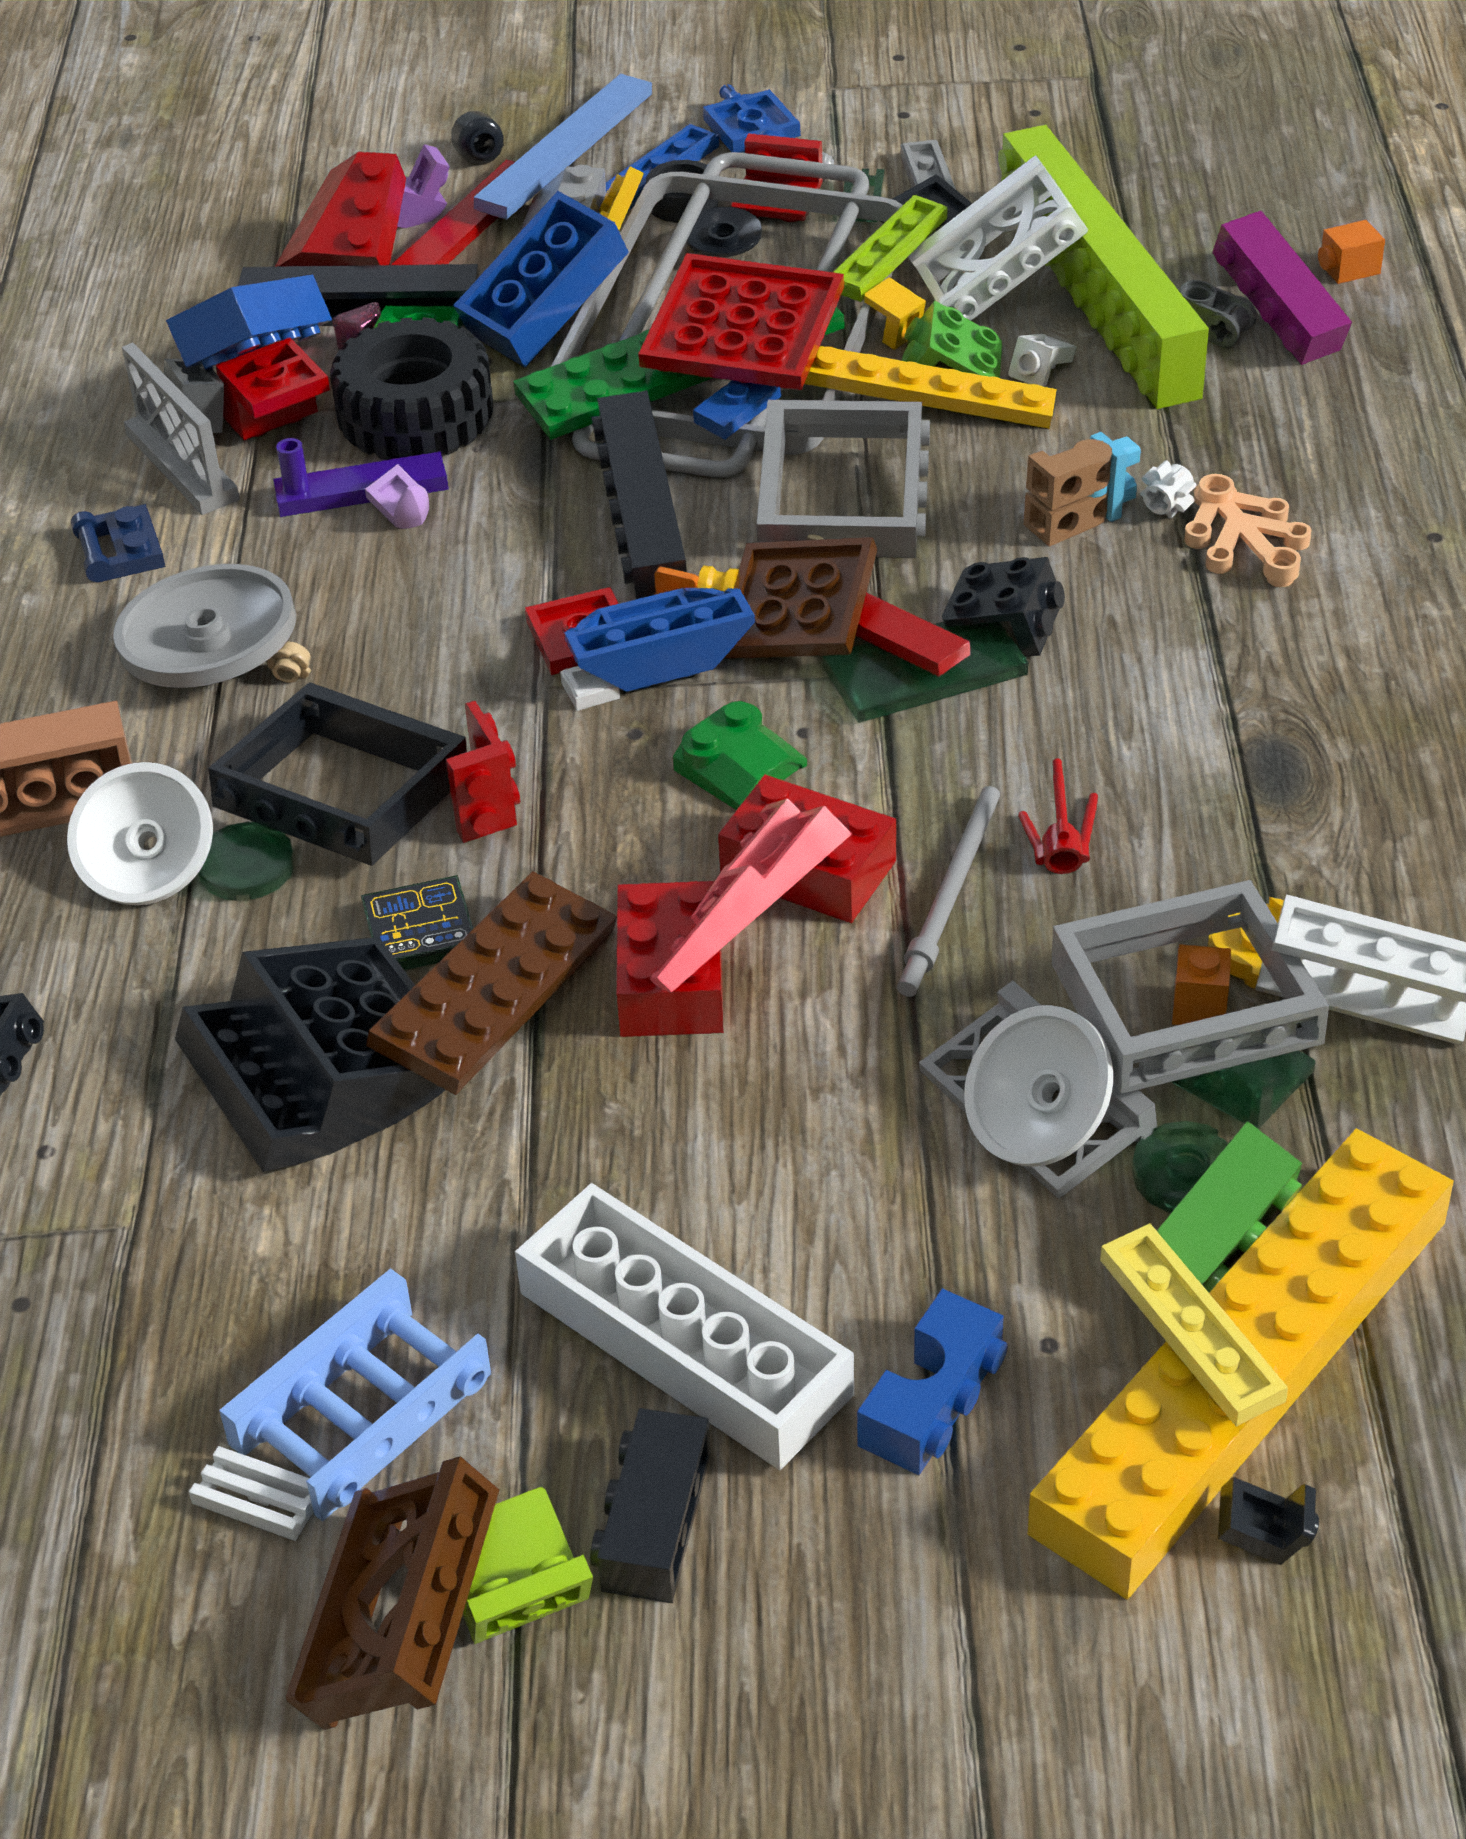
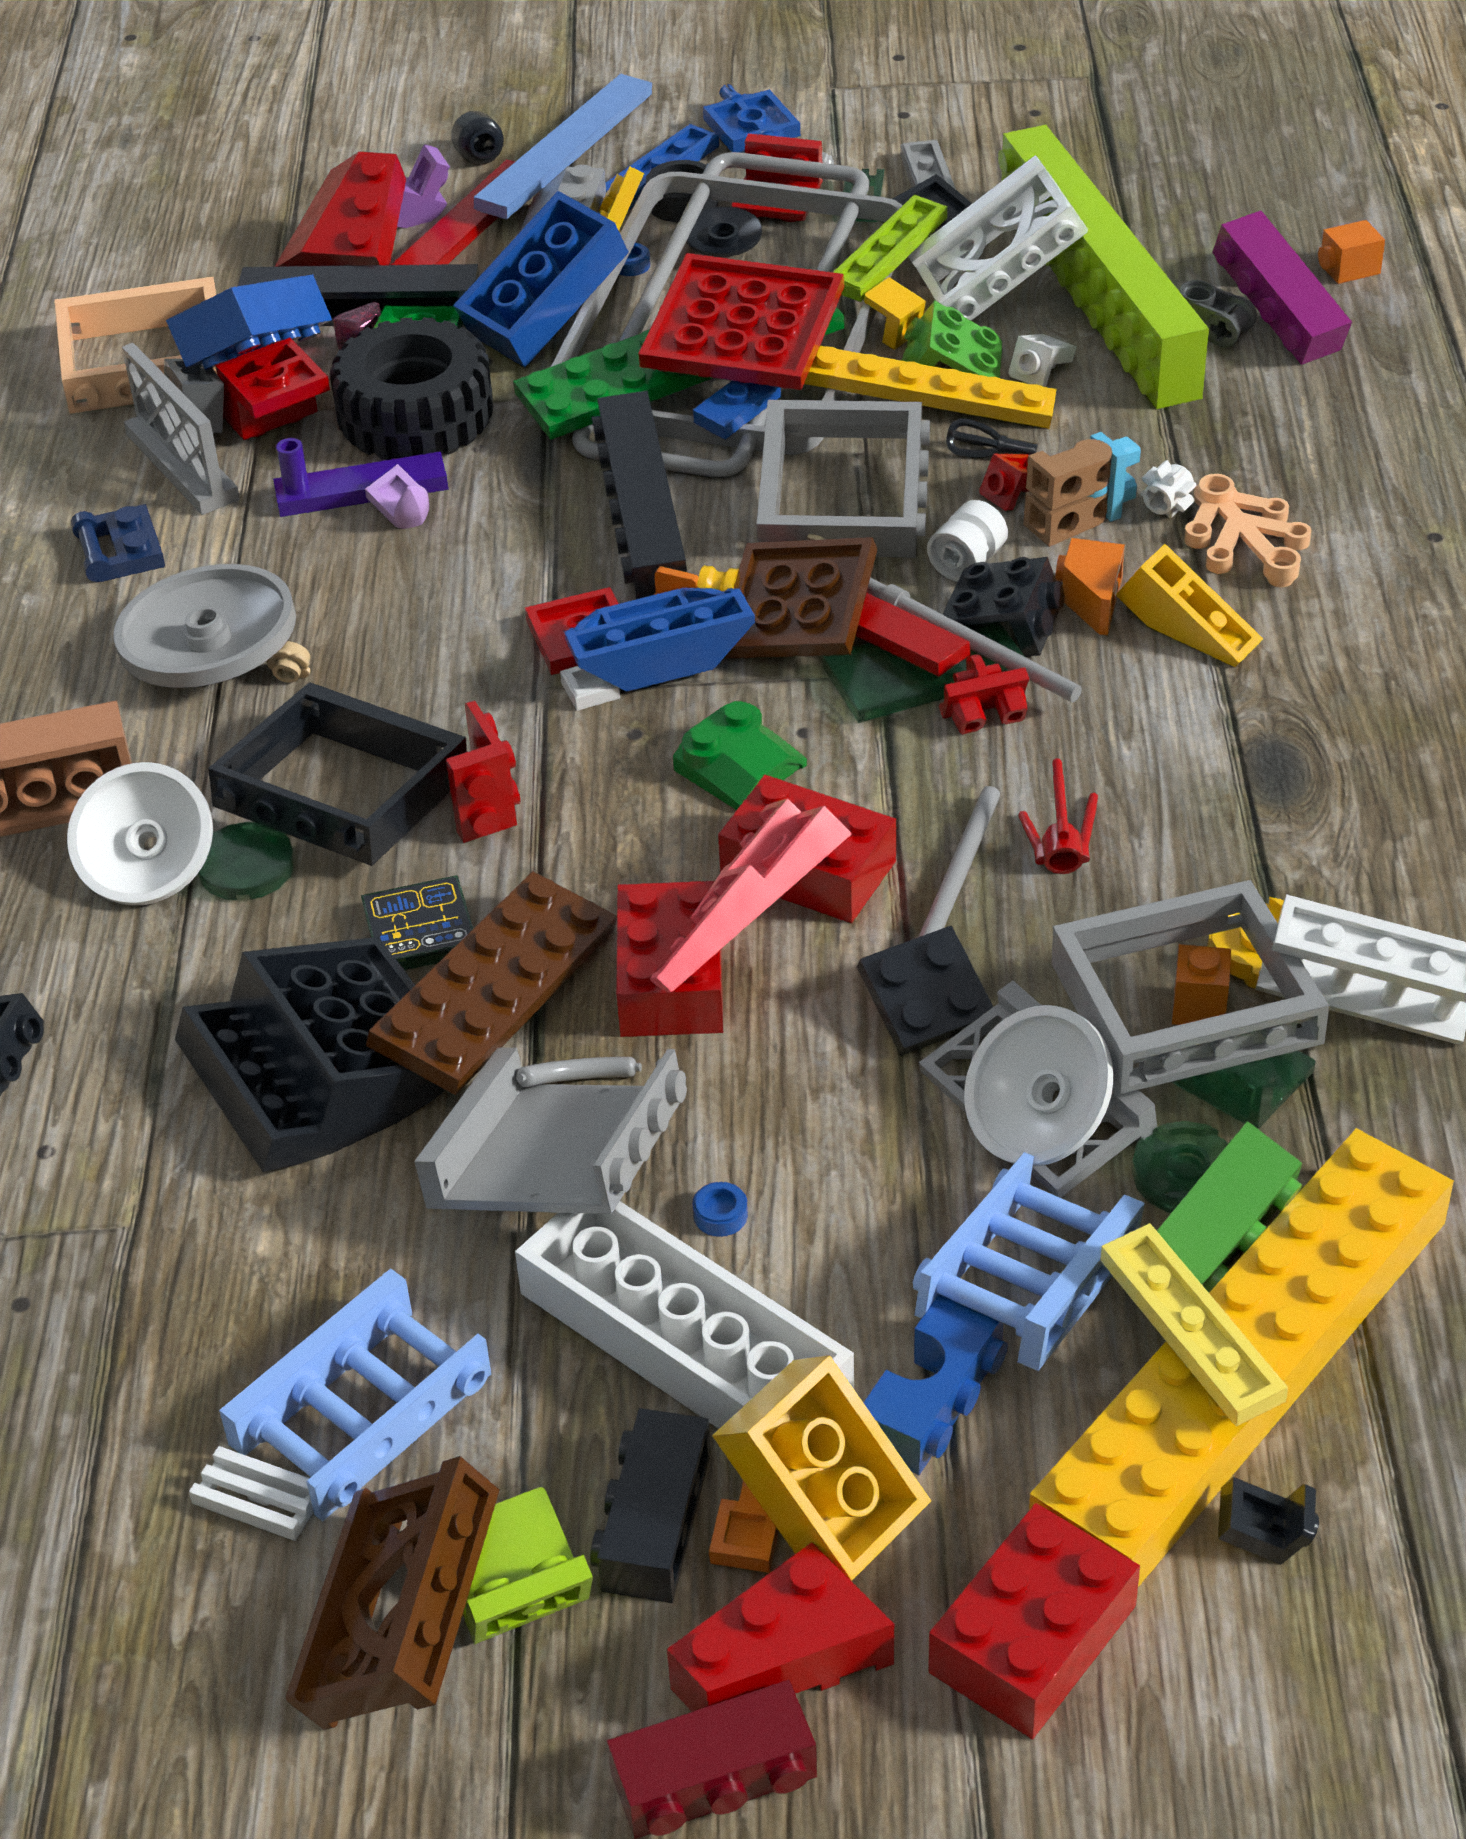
(115, 314): none -> light nougat window
(546, 1141): none -> light grey panel
(577, 1069): none -> light grey piece
(637, 261): none -> blue tile
(712, 1760): none -> dark red brick
(720, 1209): none -> blue tile
(743, 1534): none -> orange plate
(791, 1625): none -> red wedge
(822, 1465): none -> yellow brick
(924, 989): none -> black plate
(967, 538): none -> white wheel
(978, 643): none -> light grey bar
(982, 689): none -> red hips
(1000, 443): none -> black piece
(1005, 479): none -> red bracket
(1033, 1620): none -> red brick
(1063, 1294): none -> light blue fence
(1091, 580): none -> orange slope
(1182, 606): none -> yellow slope

